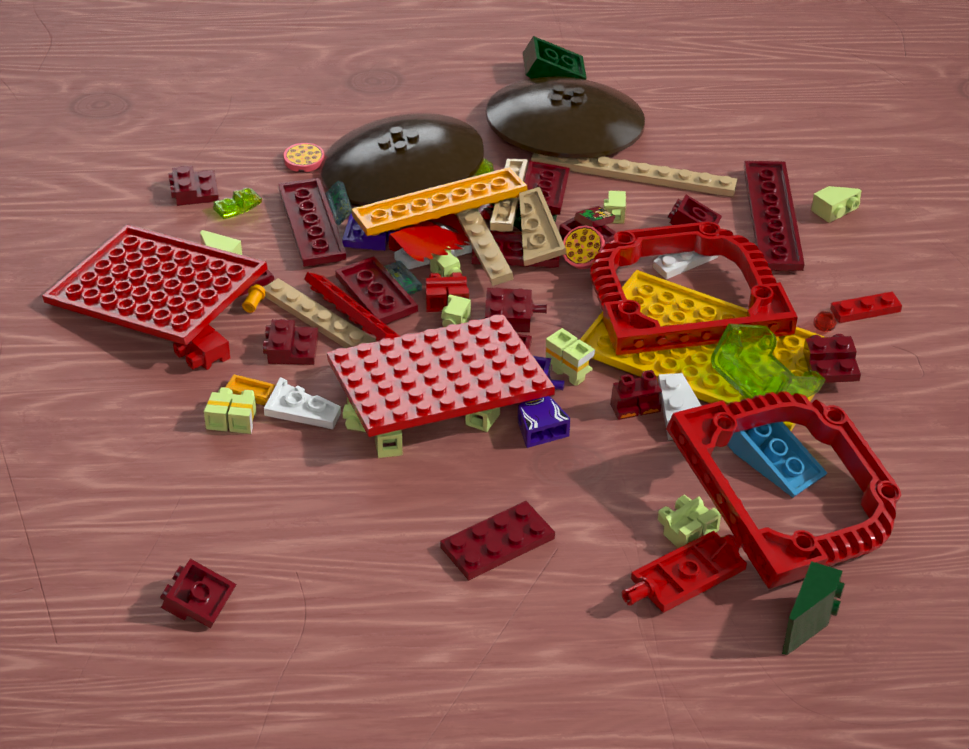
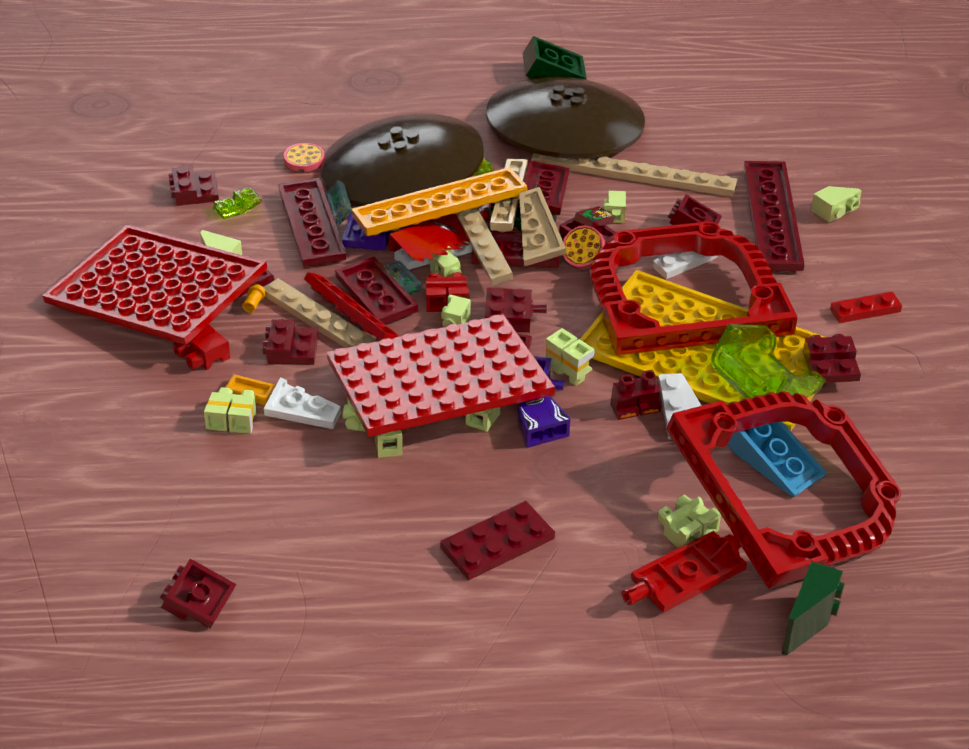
(825, 321): clear red plate -> none

